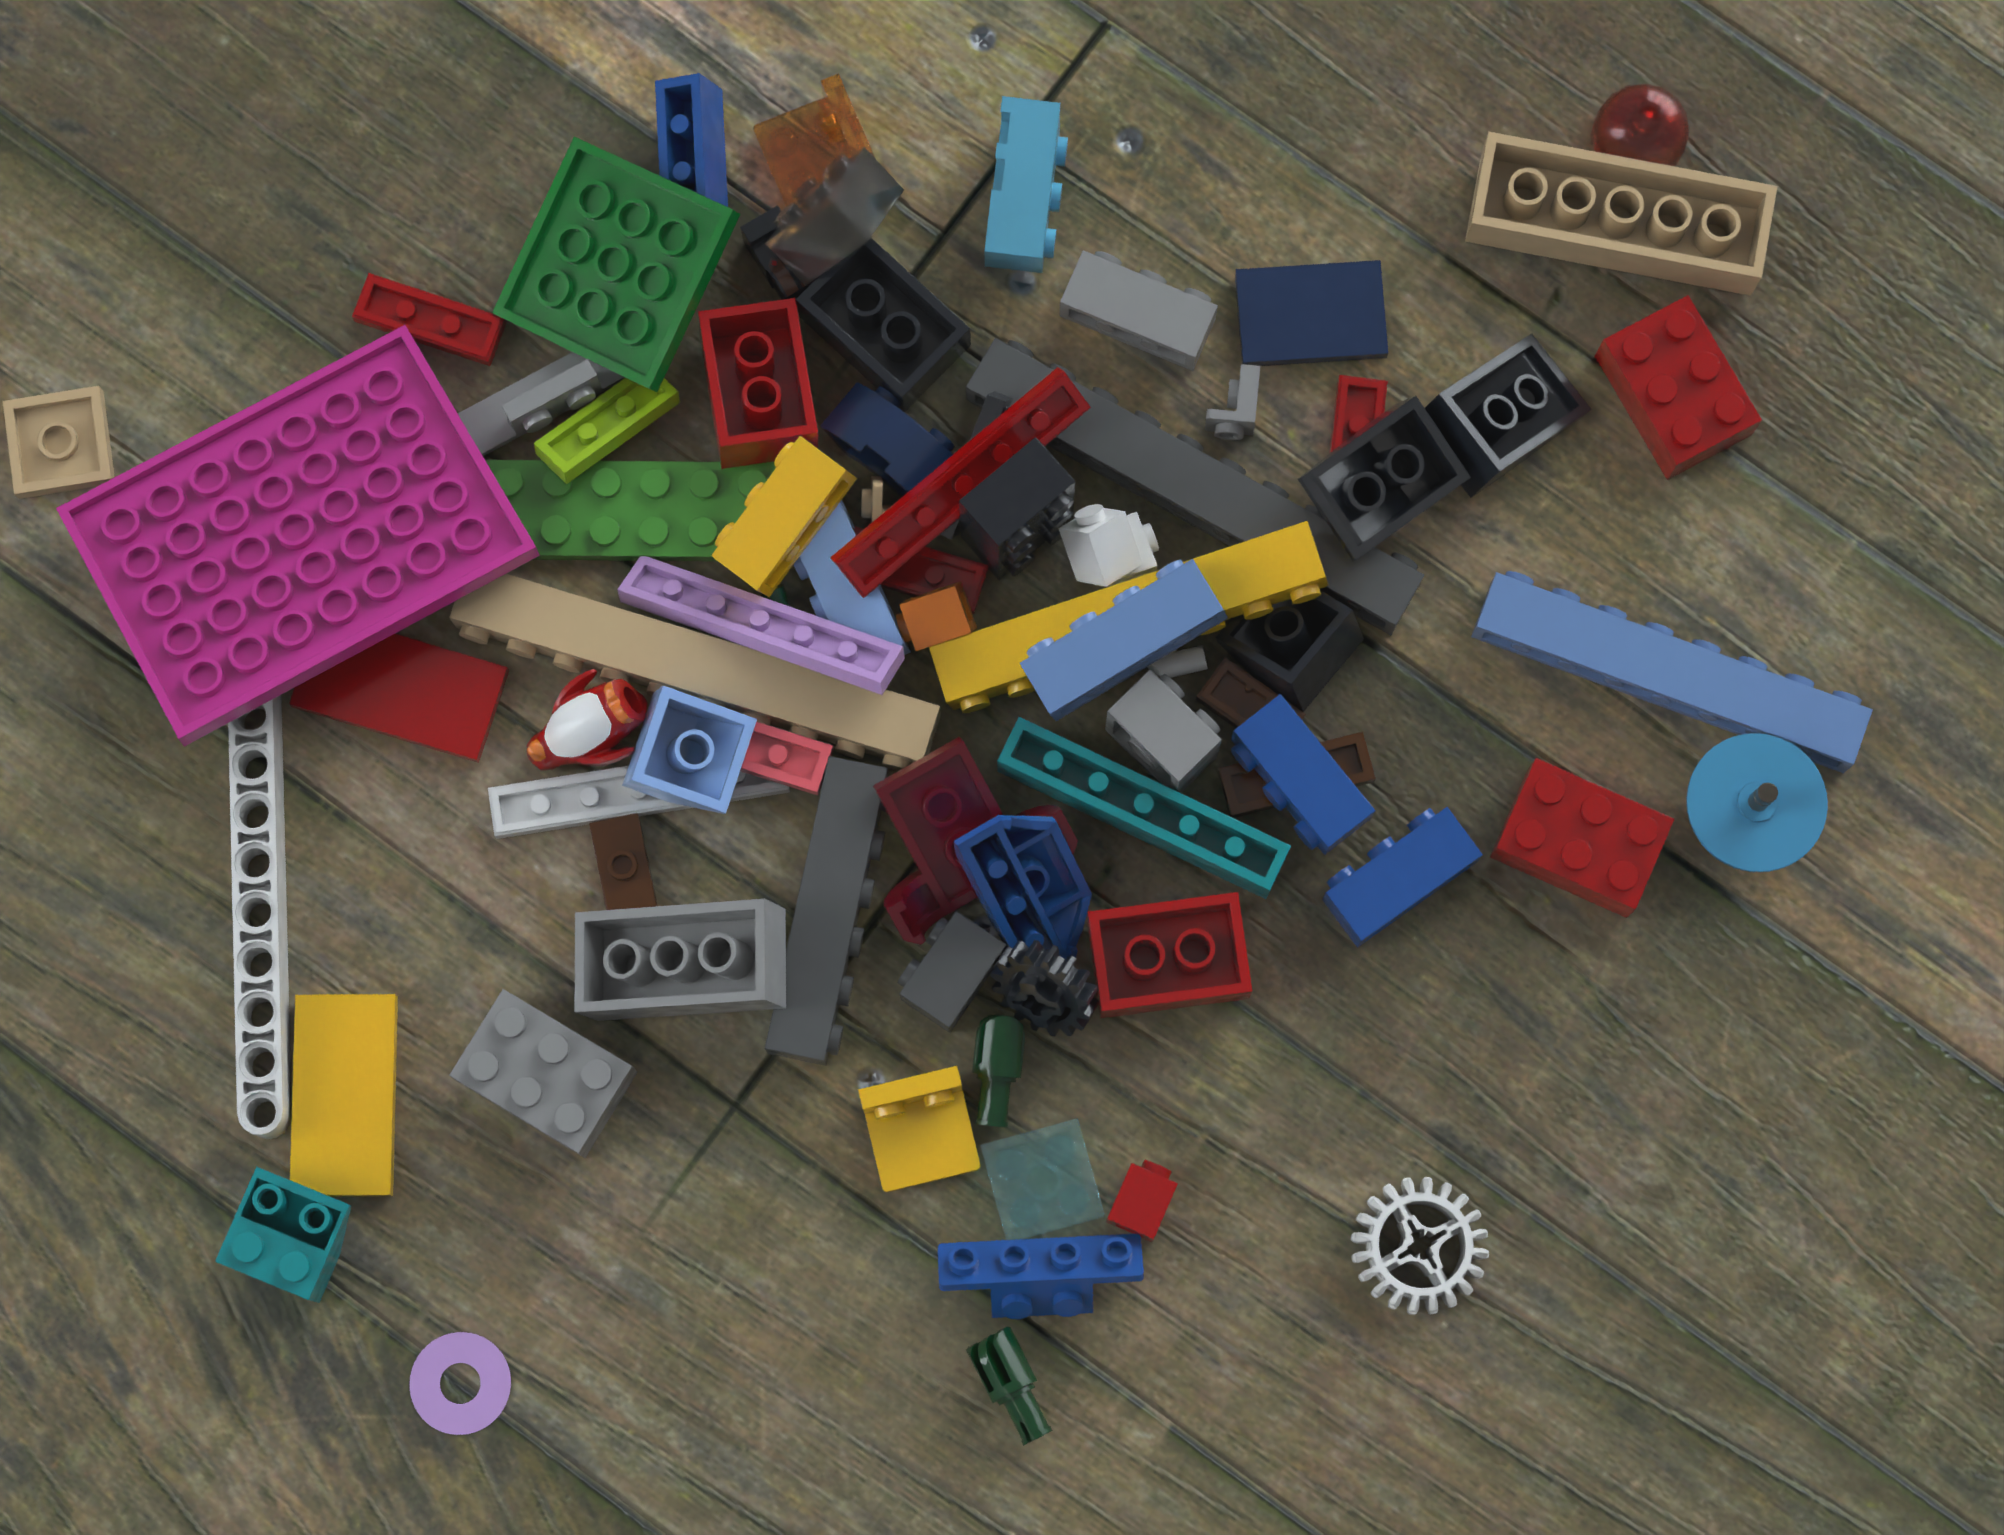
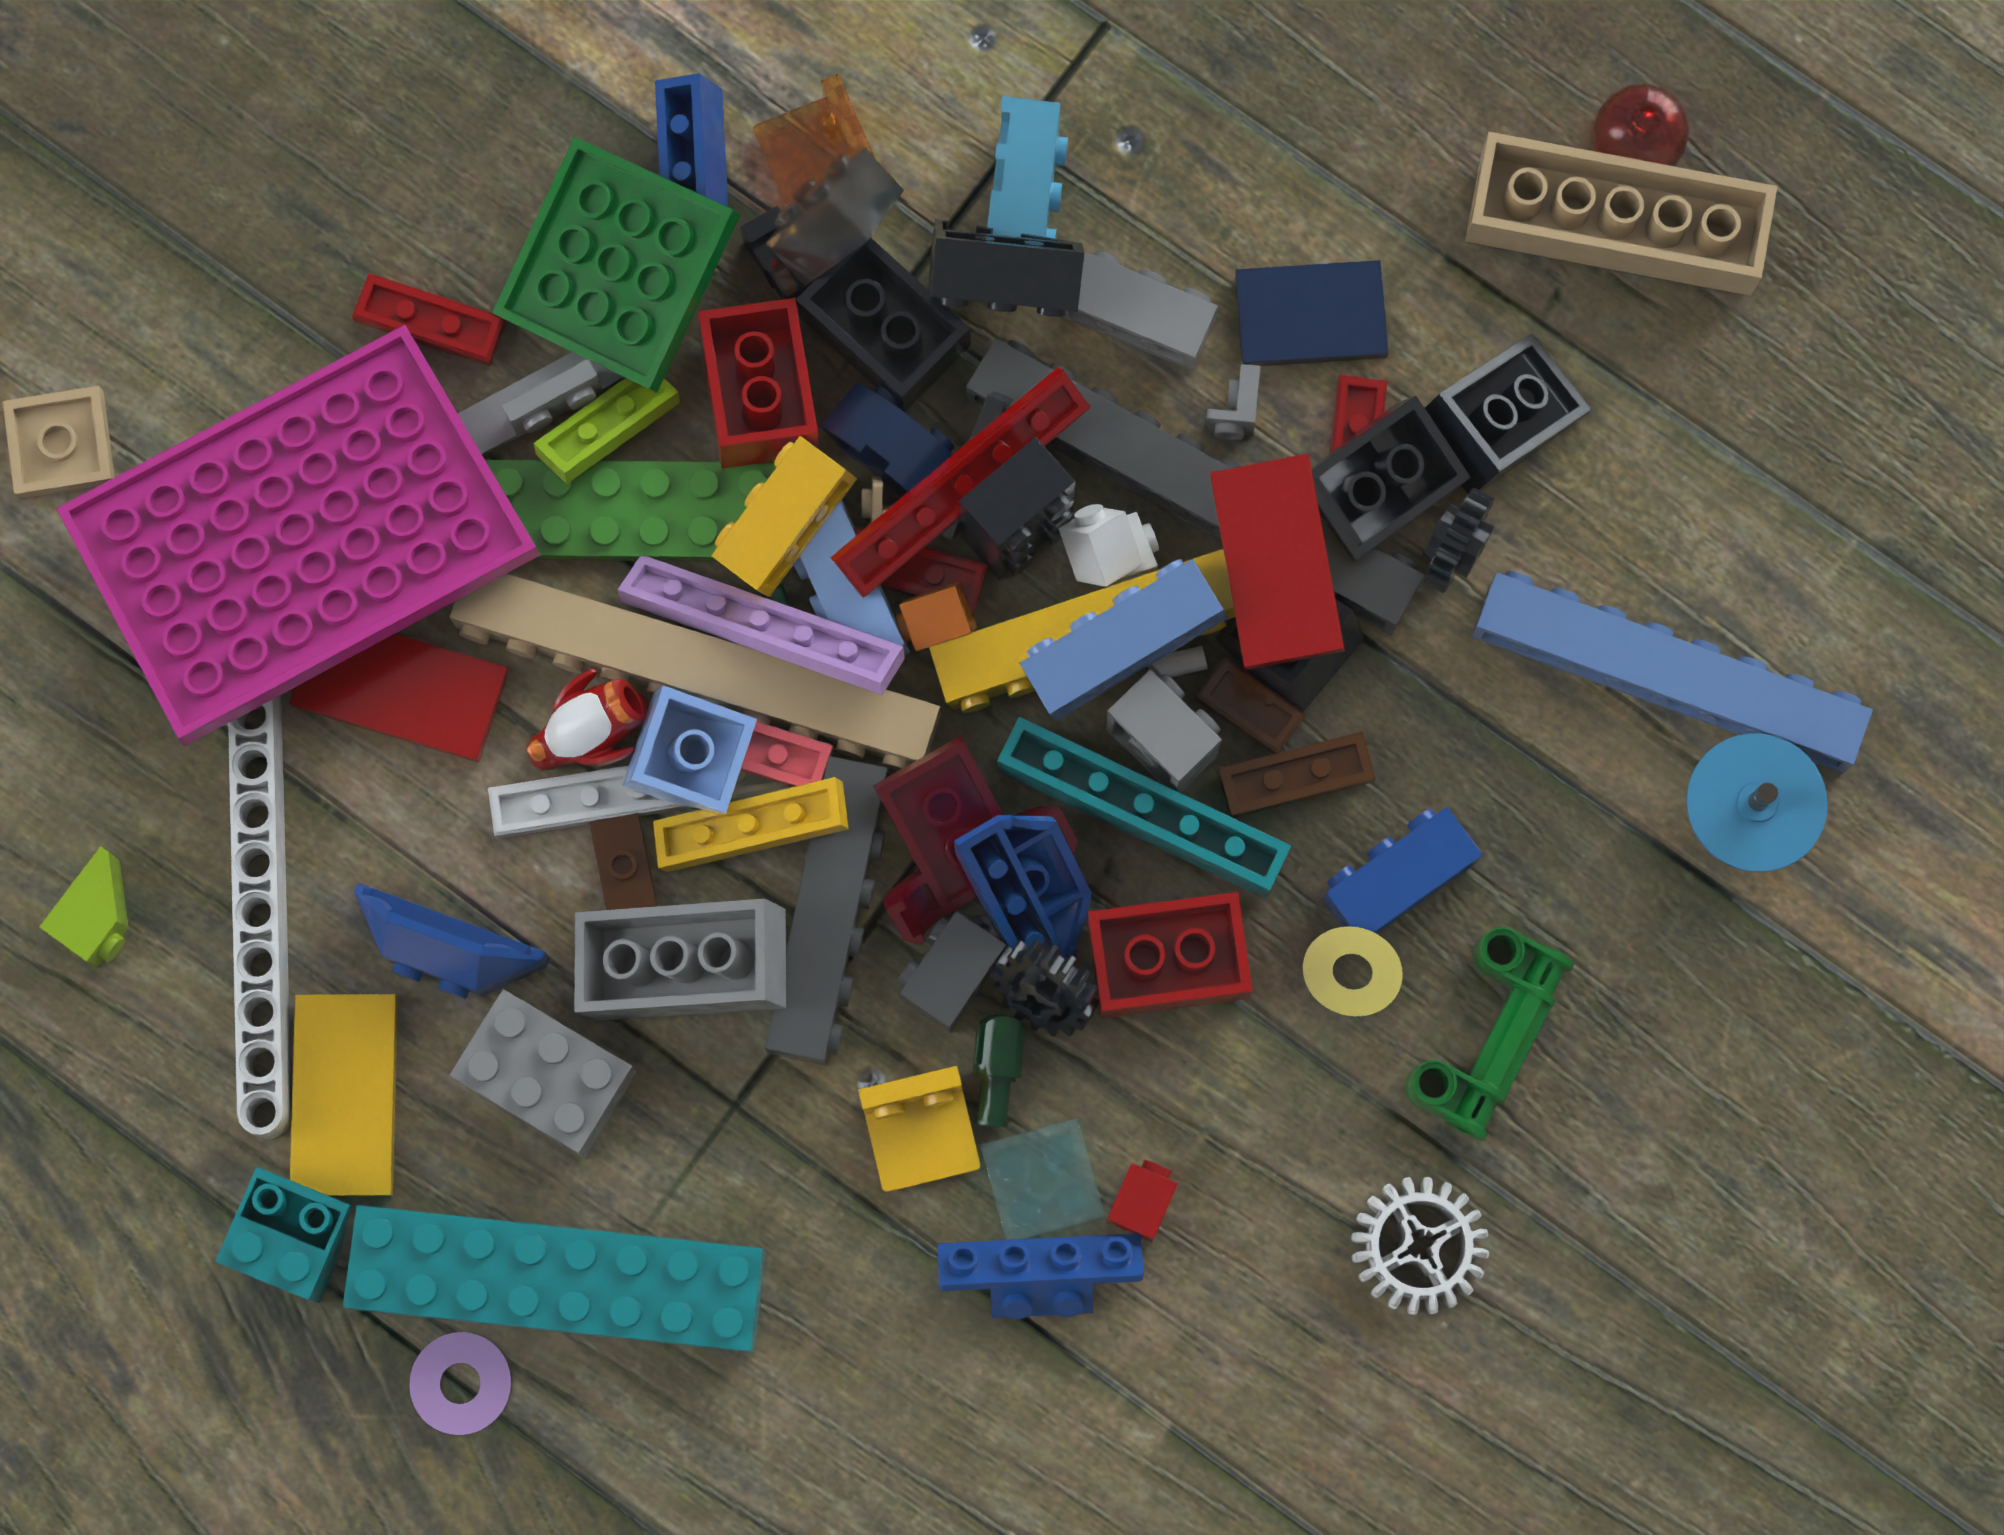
(92, 911): none -> lime slope
(445, 947): none -> blue wedge
(555, 1279): none -> teal brick
(751, 825): none -> yellow plate
(1005, 270): none -> black wedge
(1010, 1381): dark green arm -> none
(1277, 561): none -> red tile
(1300, 776): blue brick -> none
(1352, 940): none -> light yellow piece
(1458, 540): none -> black gear
(1506, 1042): none -> green piece
(1582, 838): red brick -> none
(1677, 387): red brick -> none

